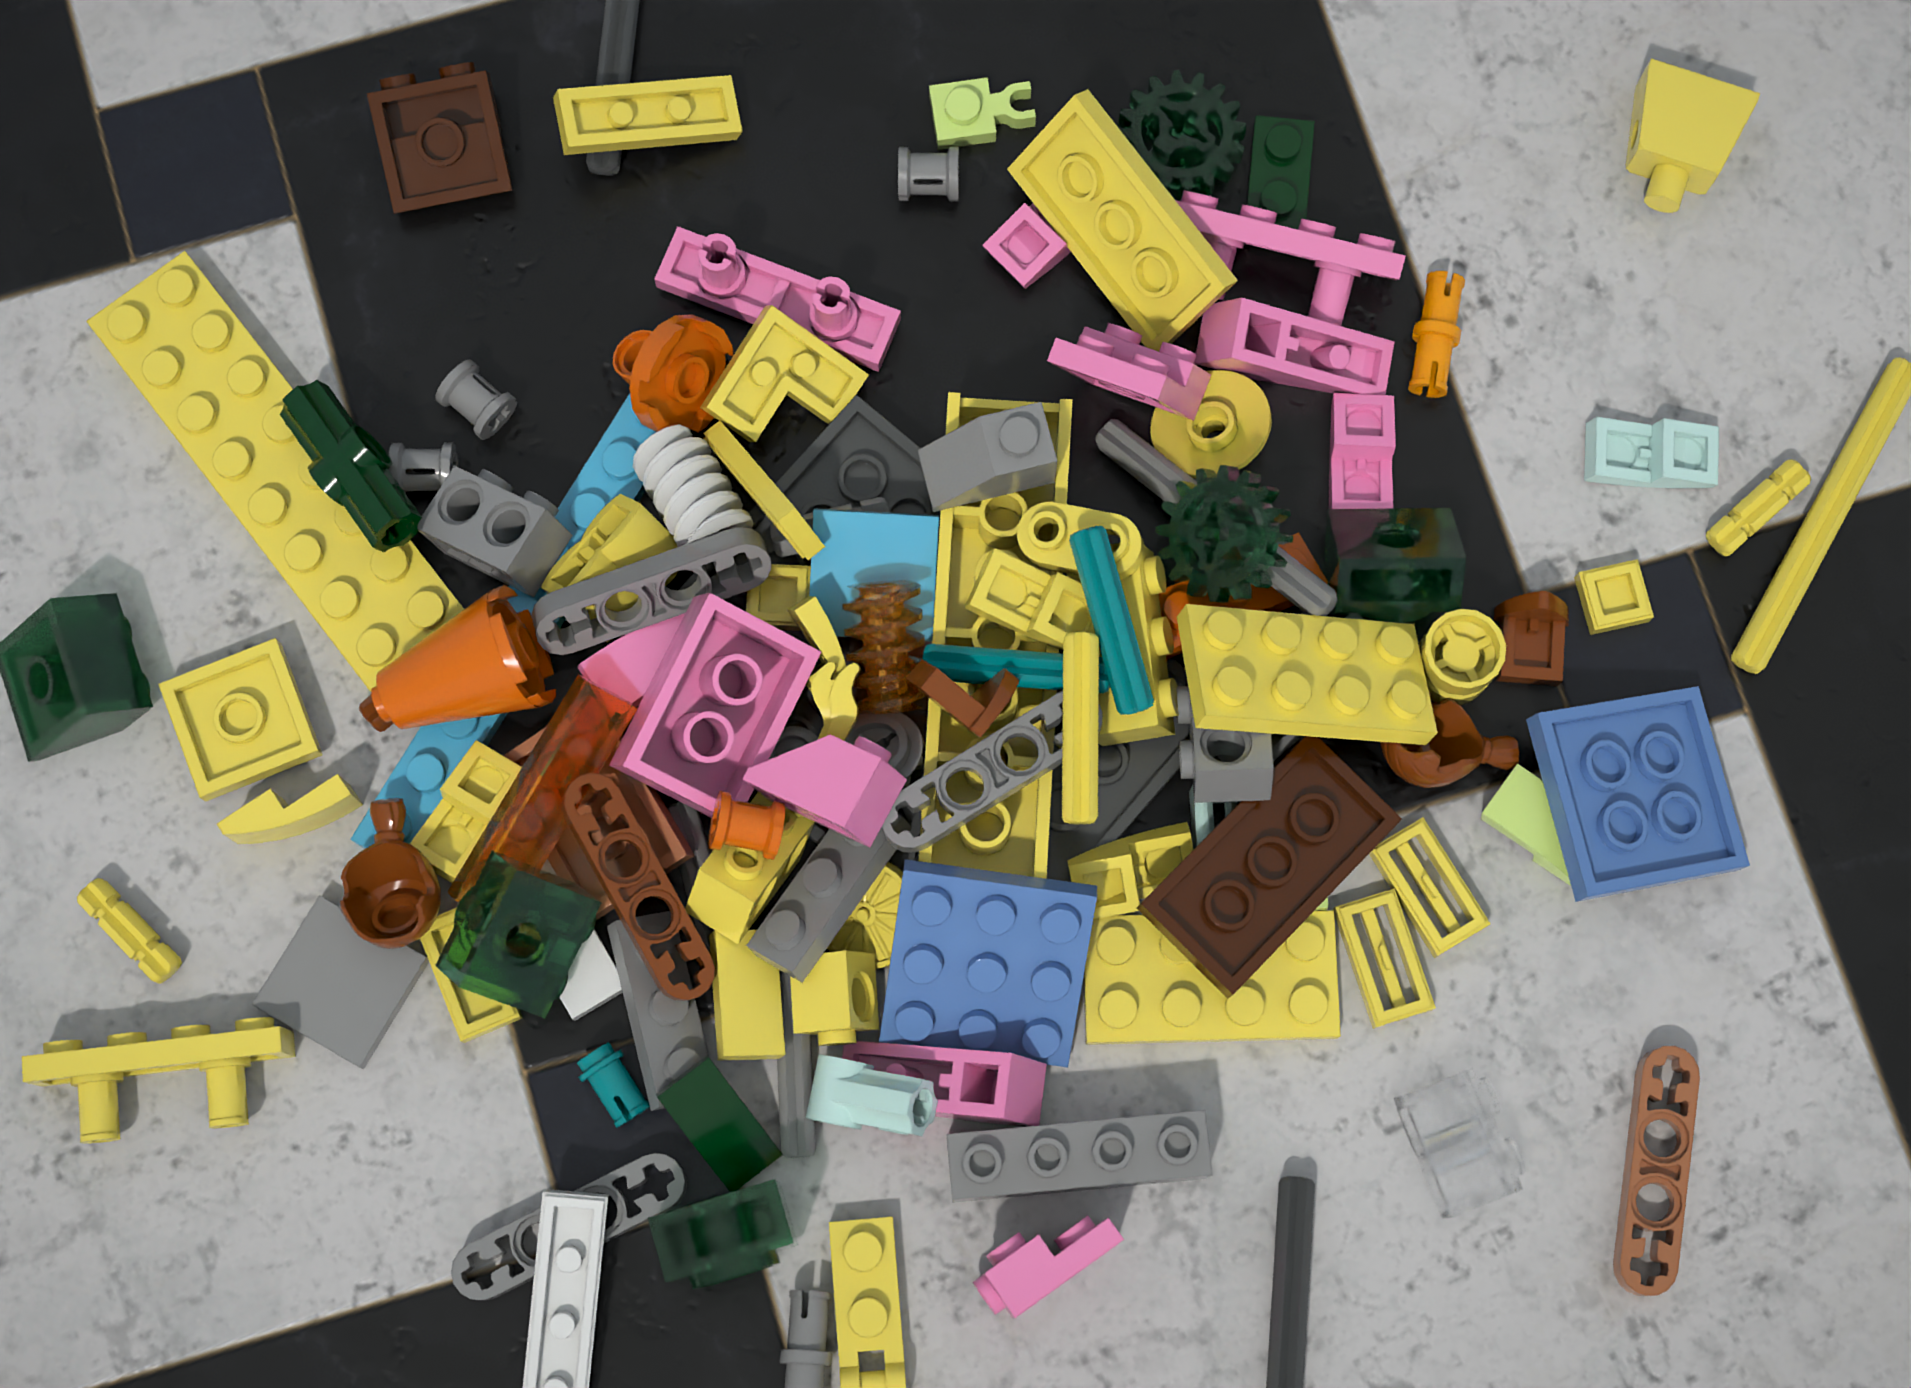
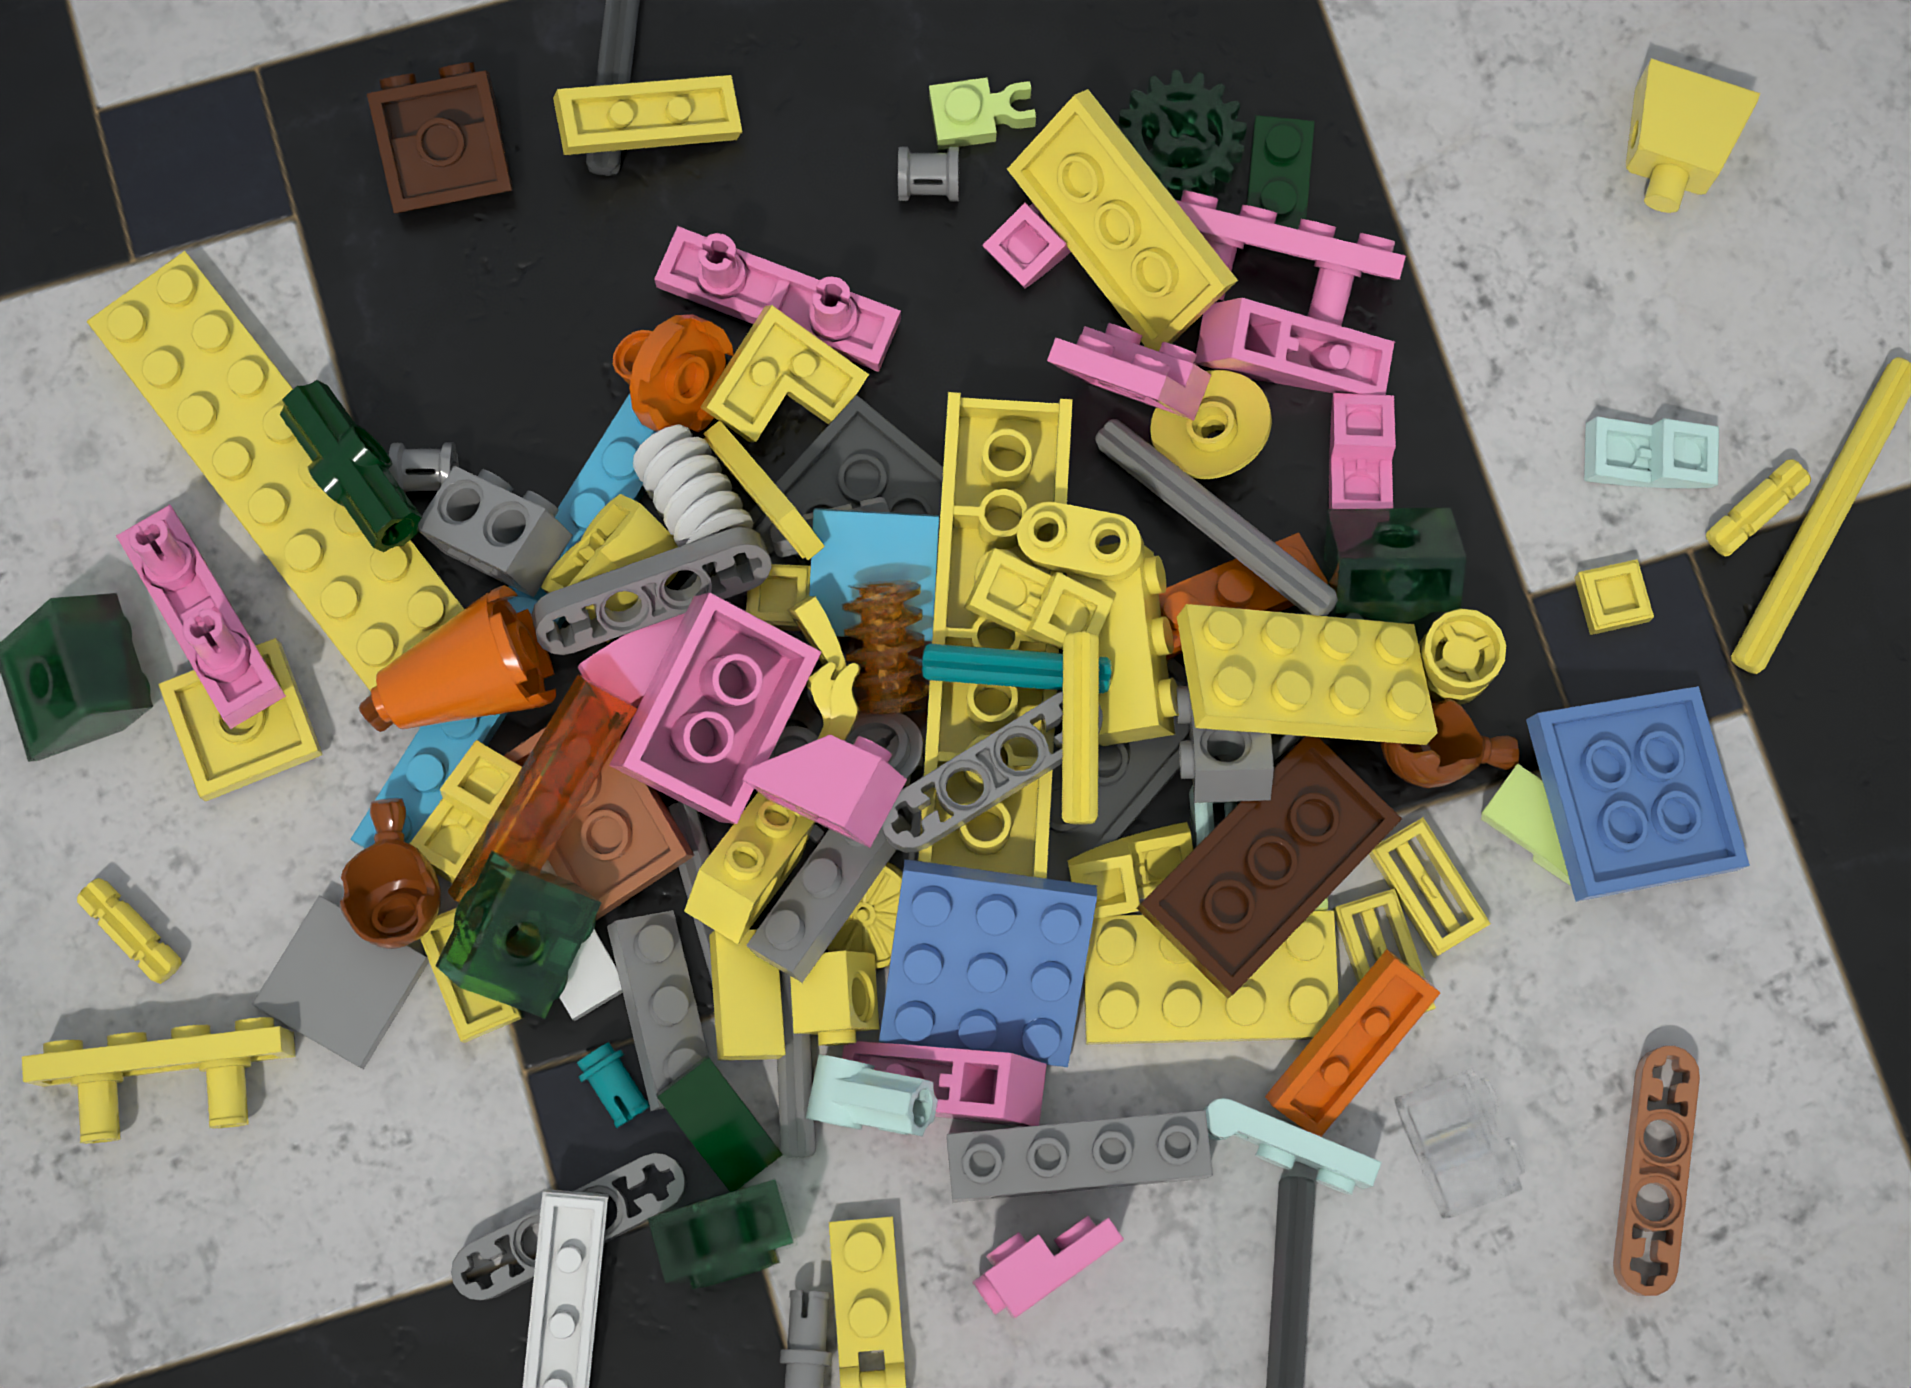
(200, 617): none -> bright pink plate
(271, 819): light yellow slope -> none
(476, 399): light grey bush -> none
(647, 882): dark orange beam -> none
(747, 825): orange bush -> none
(974, 711): dark orange tile -> none
(990, 458): light grey slope -> none
(1111, 620): teal axle -> none
(1225, 505): clear green gear -> none
(1284, 1144): none -> light aqua plate
(1352, 1044): none -> orange plate
(1436, 334): light orange pin -> none
(1533, 638): dark orange tile -> none

